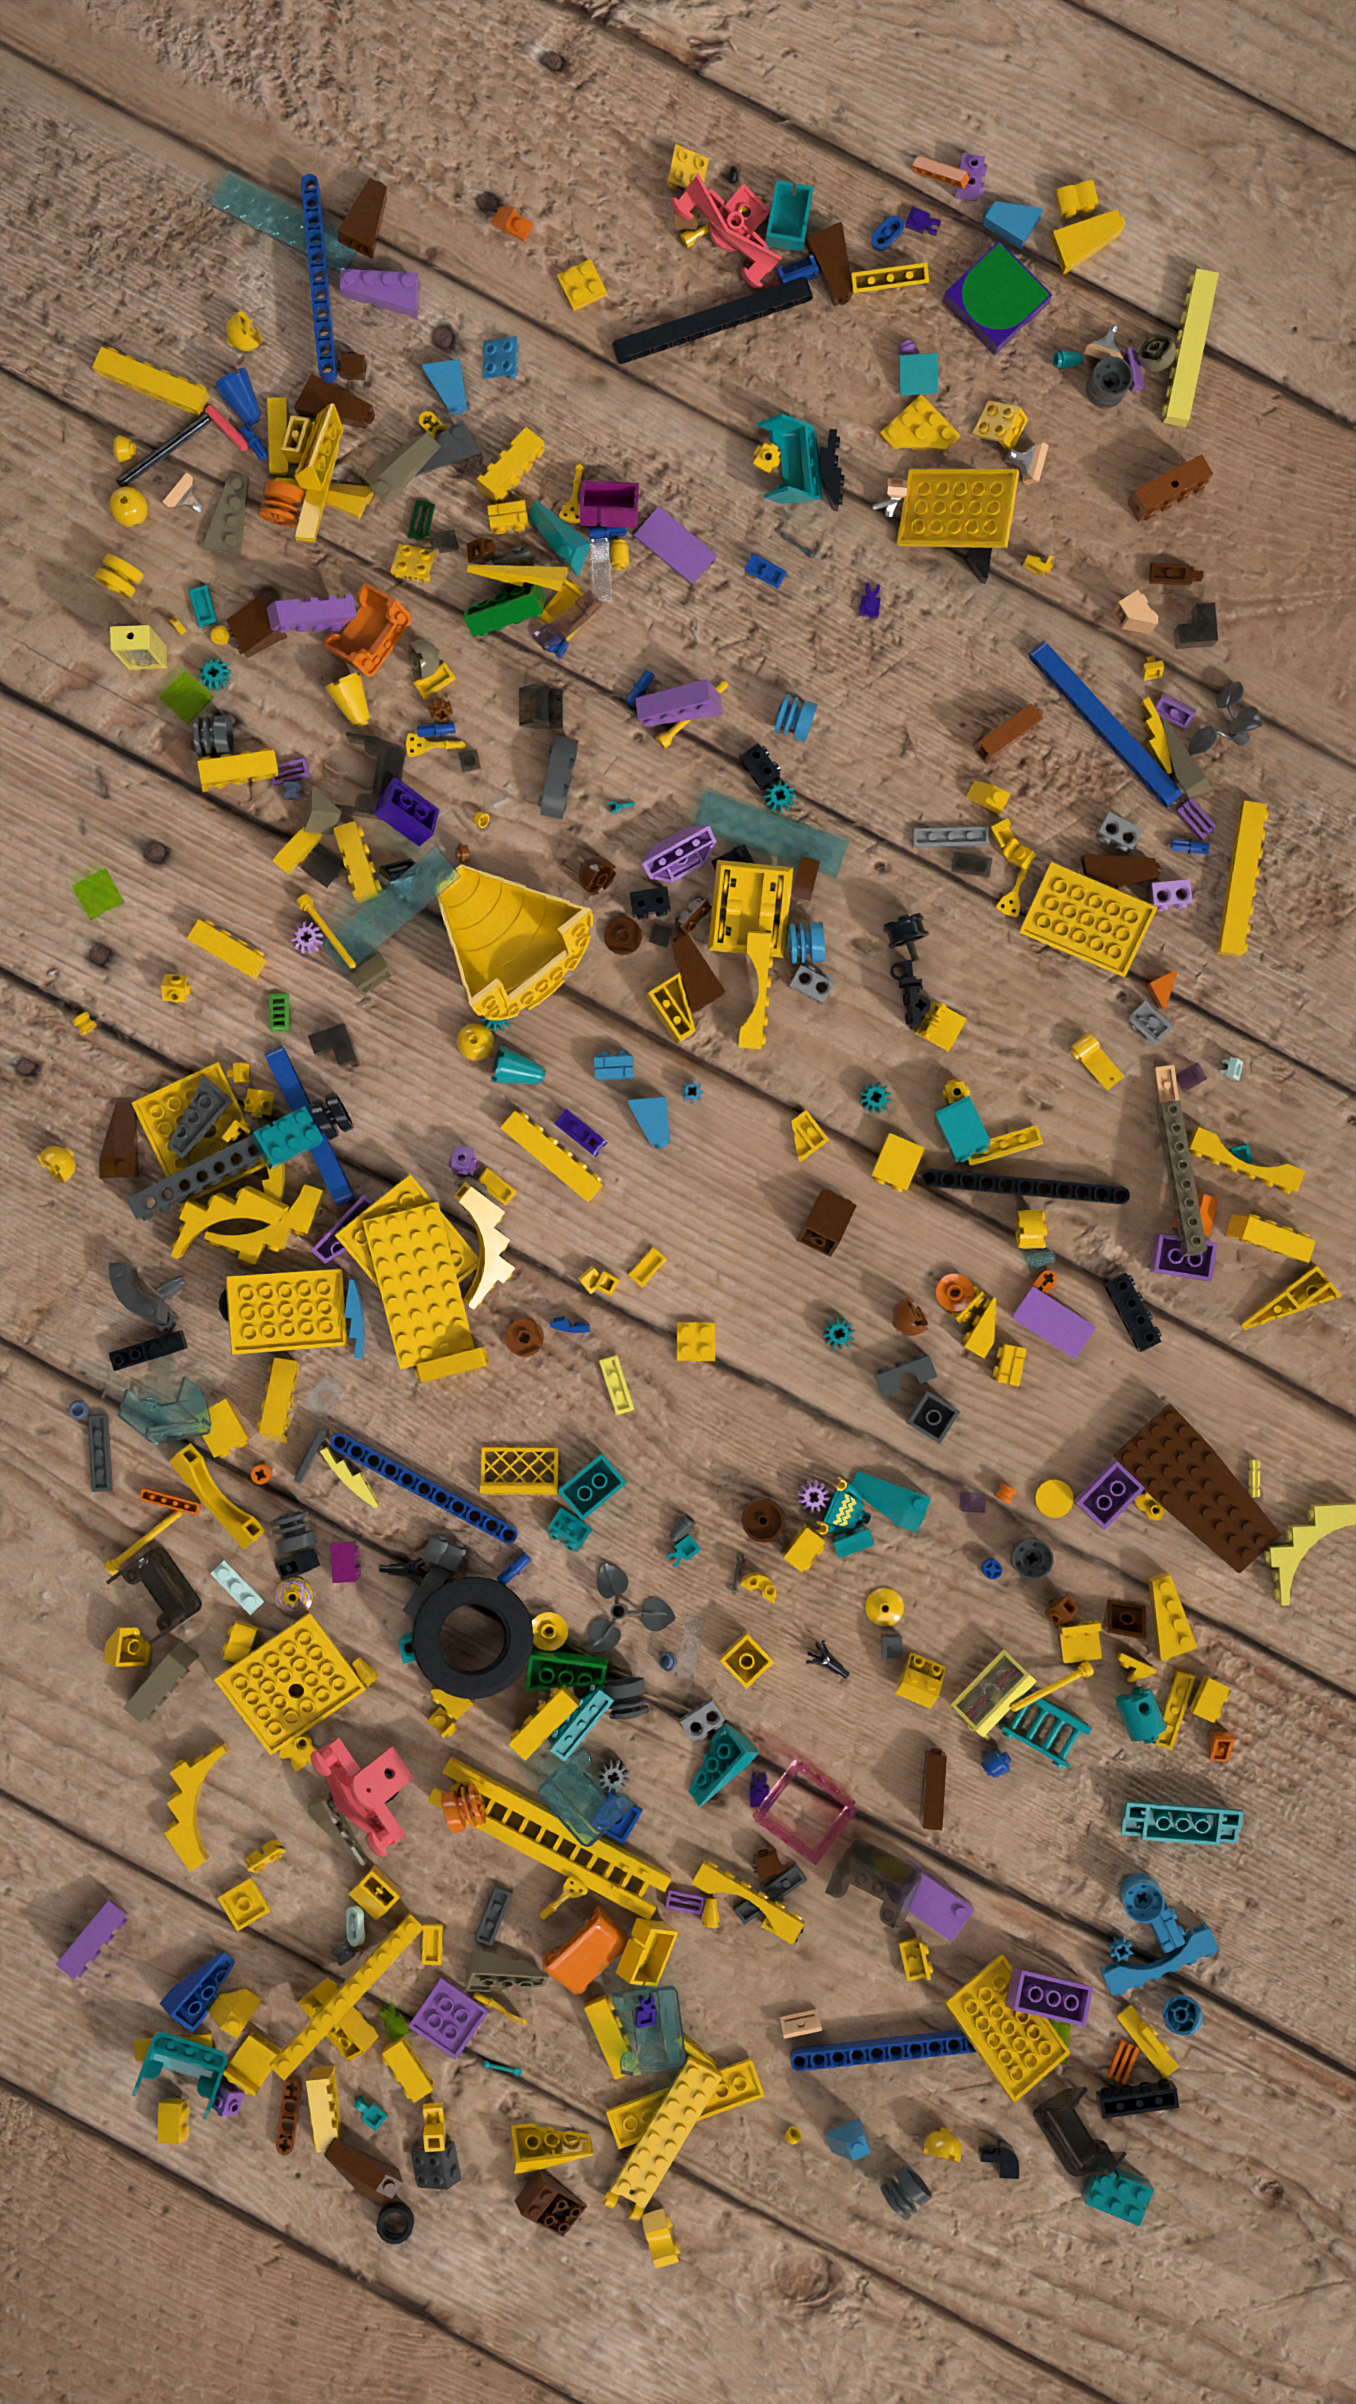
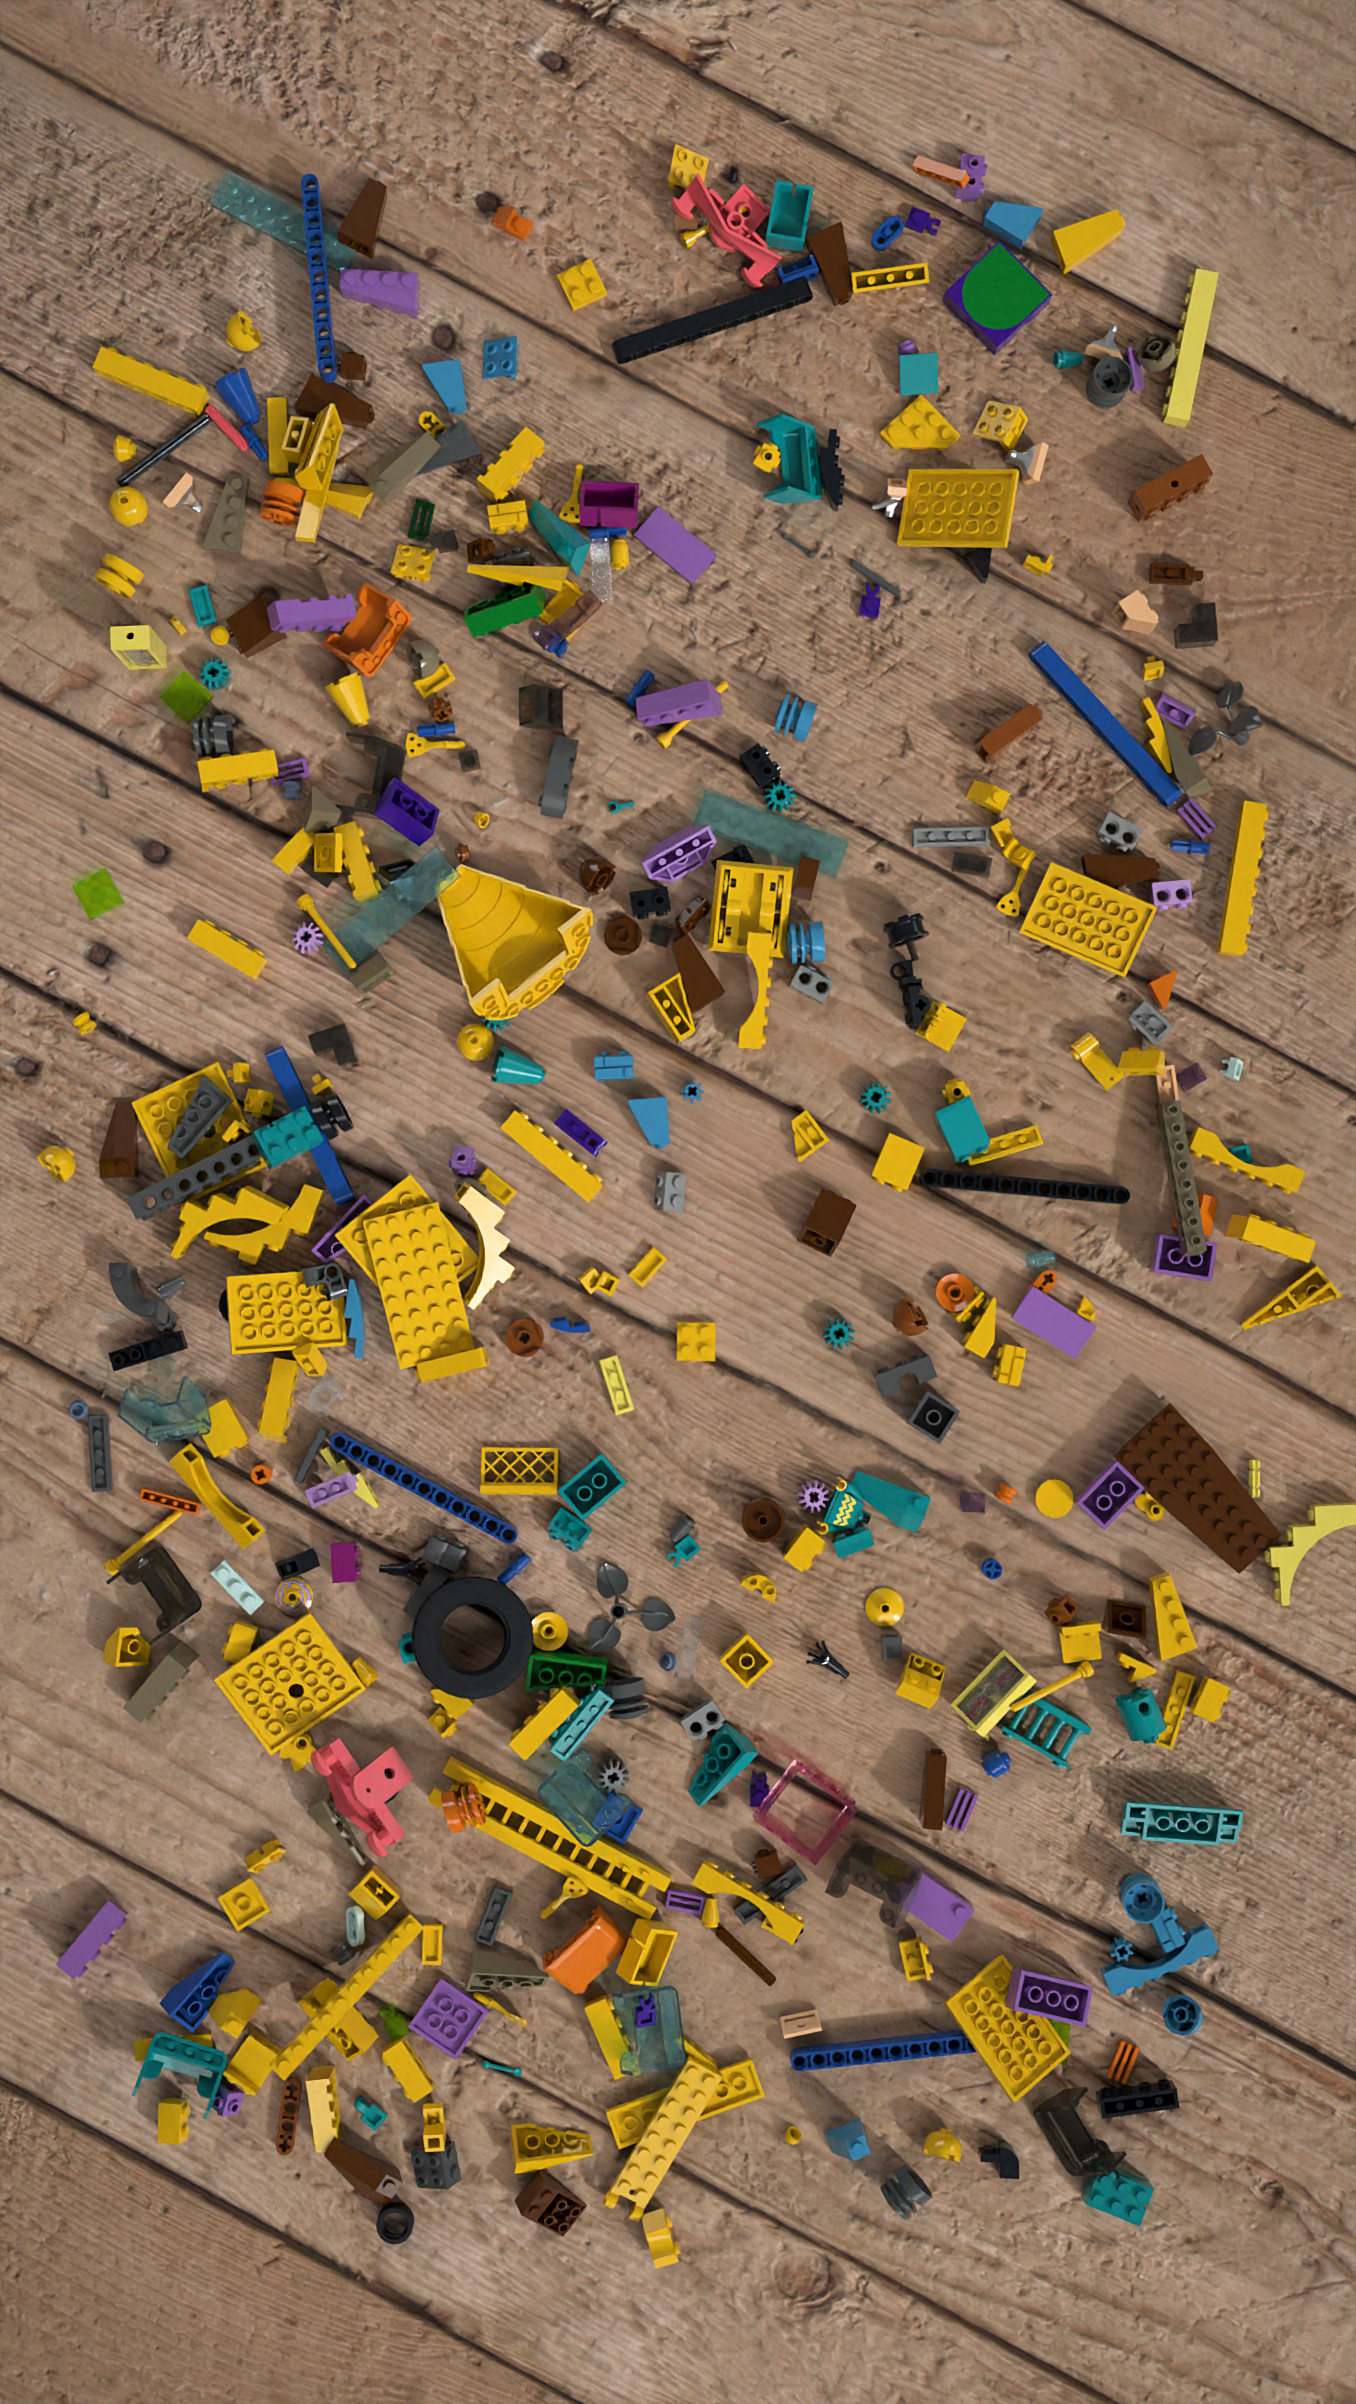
(175, 988): yellow brick -> none
(185, 1834): yellow arch -> none
(275, 1184): yellow slope -> none
(279, 1028): bright green slope -> none
(293, 1532): dark grey wheel -> none
(310, 1360): none -> yellow slope
(321, 1085): none -> yellow tile
(328, 852): none -> yellow plate
(331, 1489): none -> lavender plate
(333, 1286): none -> dark grey piece
(669, 1191): none -> light grey bracket
(740, 1557): dark grey hinge -> none
(745, 1956): none -> reddish brown axle
(765, 571): blue hinge -> none
(875, 578): none -> dark grey bar
(955, 1824): none -> medium lavender tile
(1031, 1229): yellow brick -> none
(1037, 1568): dark grey wheel -> none
(1076, 199): yellow brick -> none
(1086, 1309): none -> yellow tile
(1132, 1312): black brick -> none
(1142, 1062): none -> yellow slope
(1148, 2042): yellow bracket -> none
(1220, 1745): orange slope -> none

